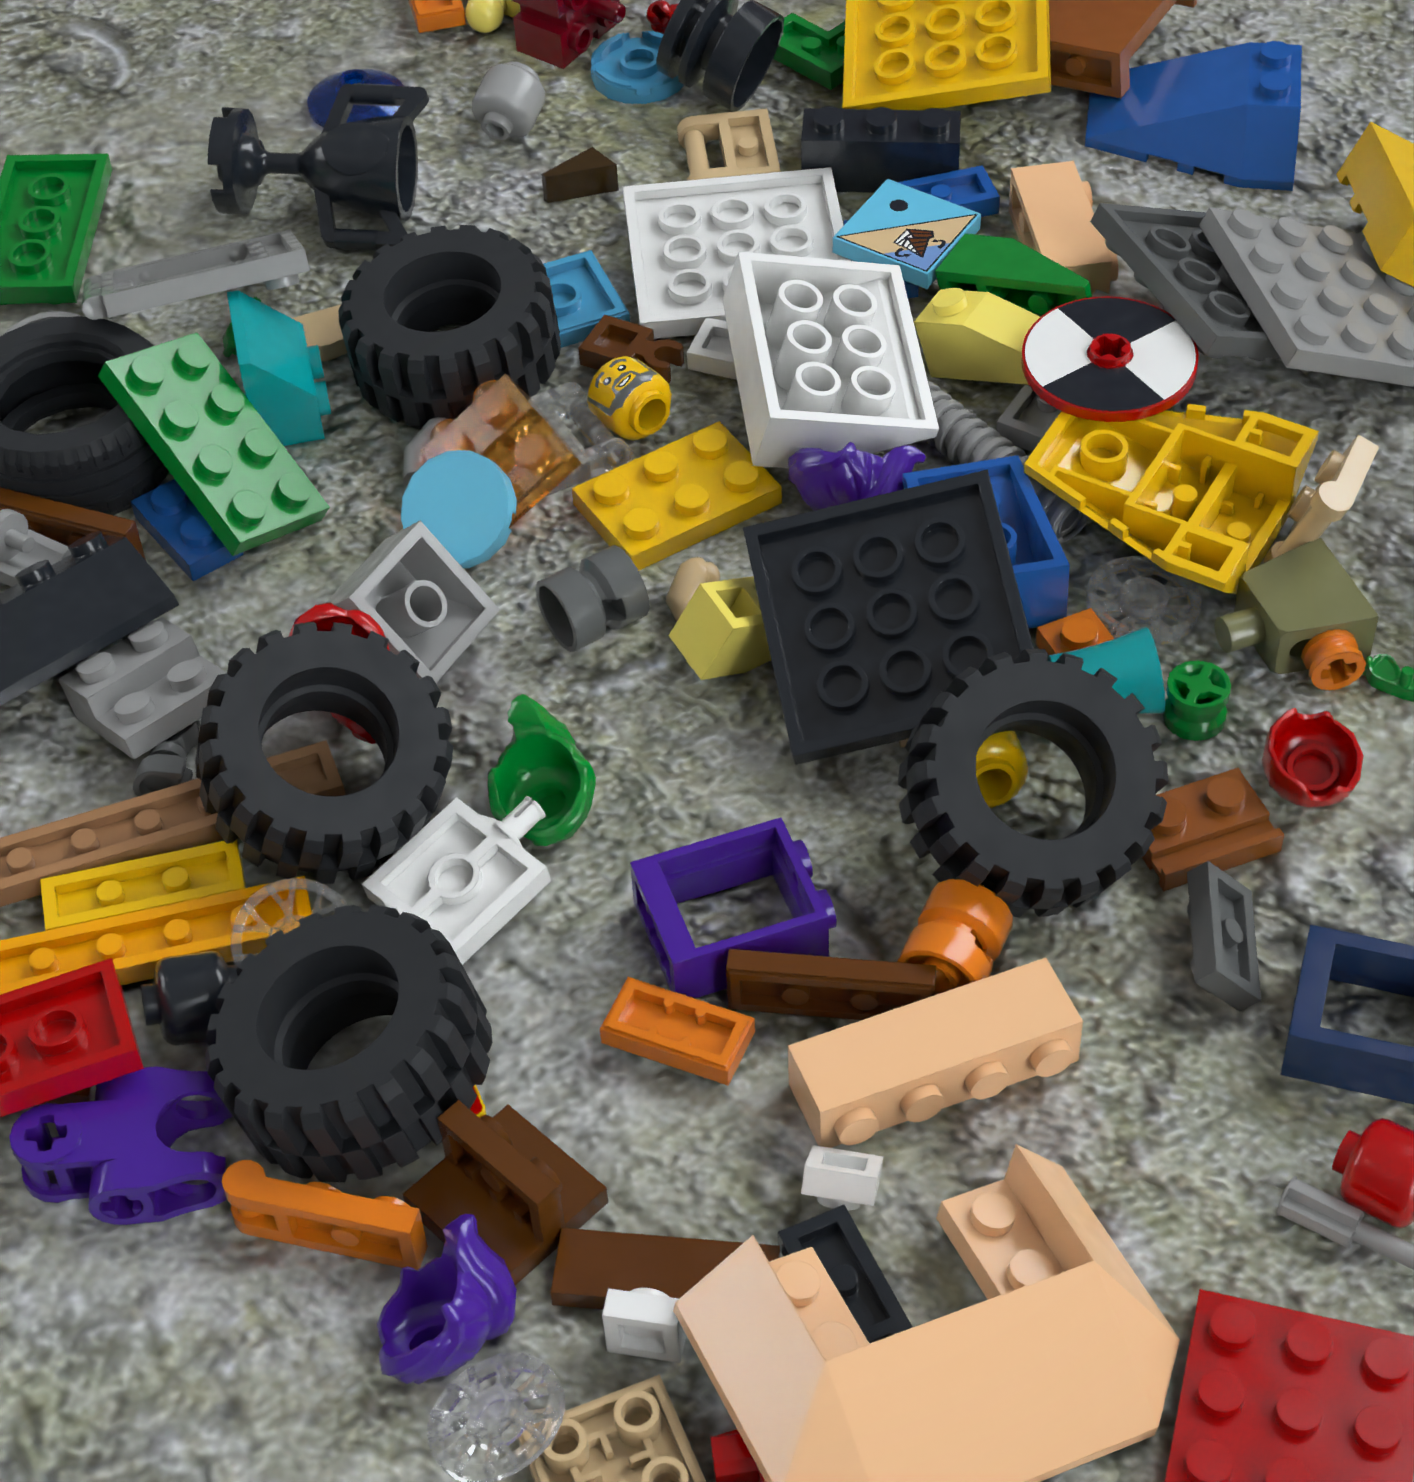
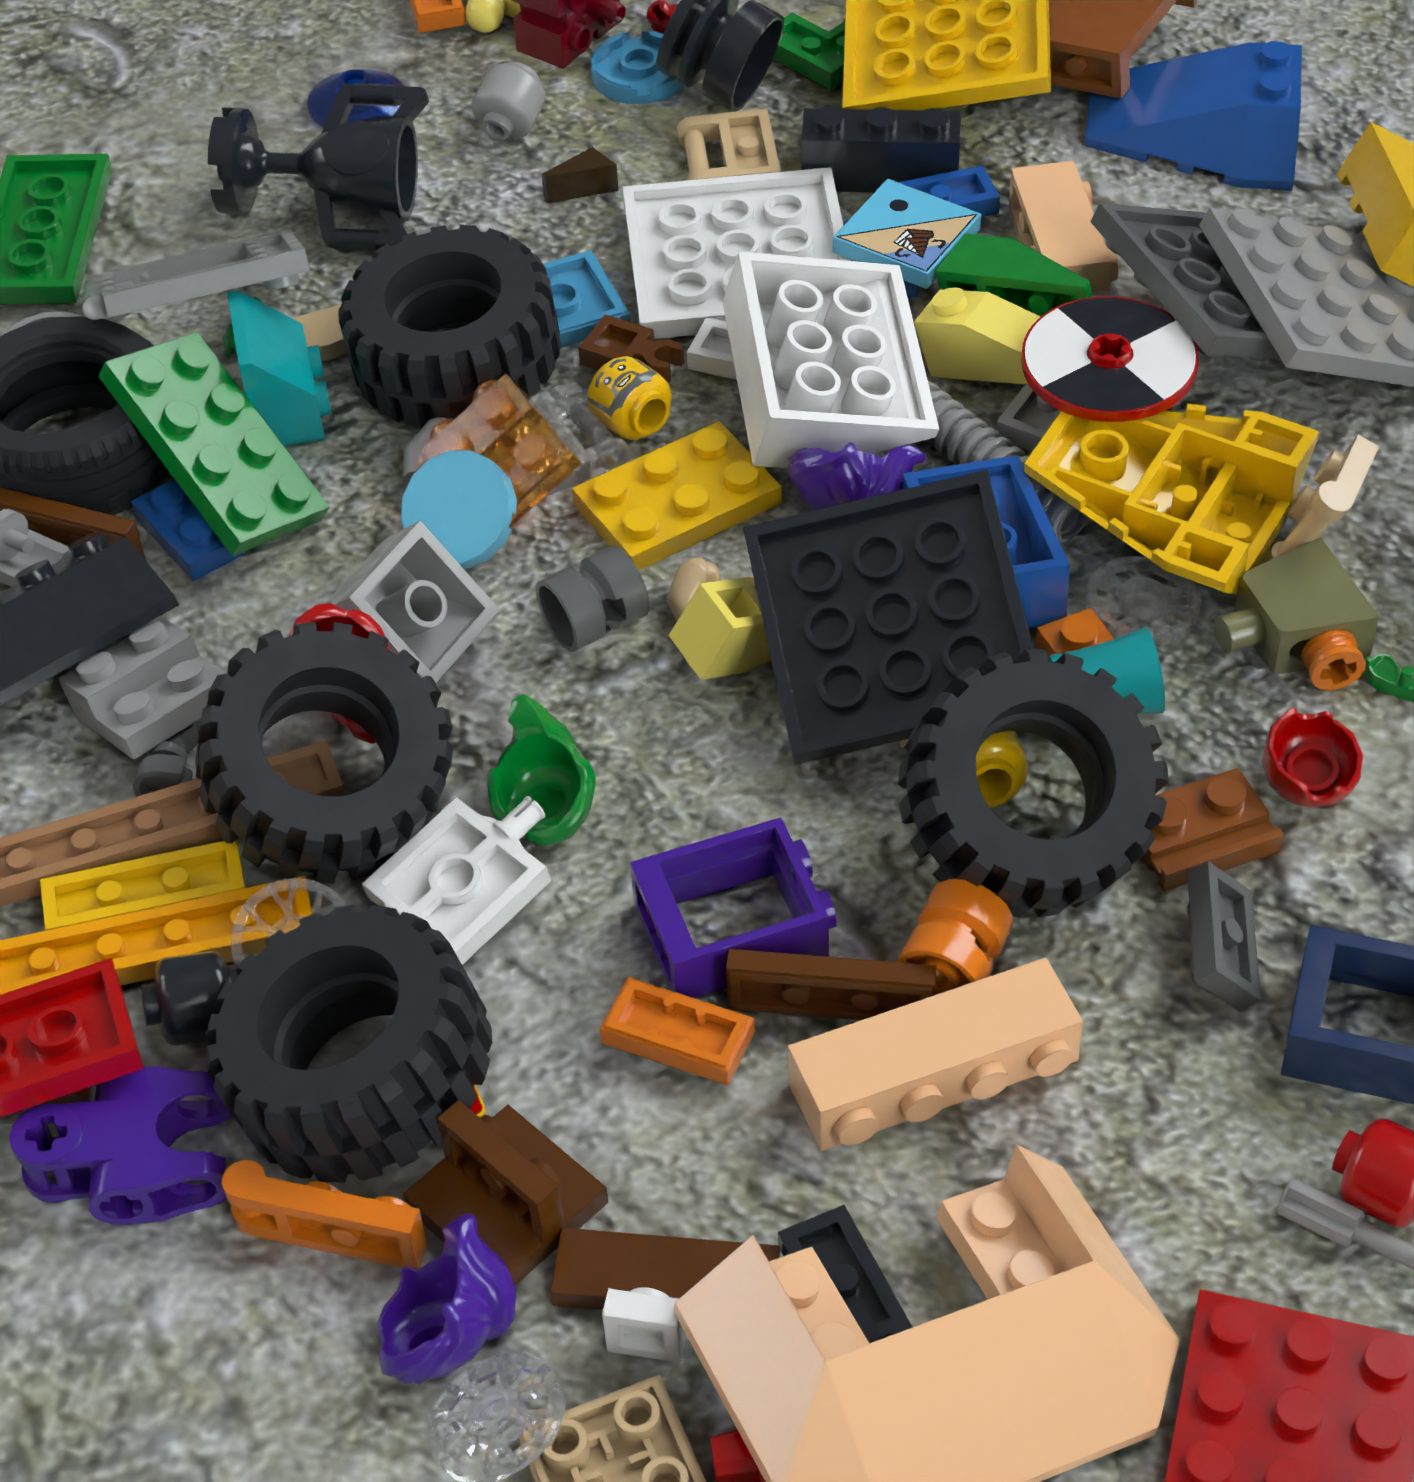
(841, 1177): white plate -> none
(1196, 700): green wheel -> none

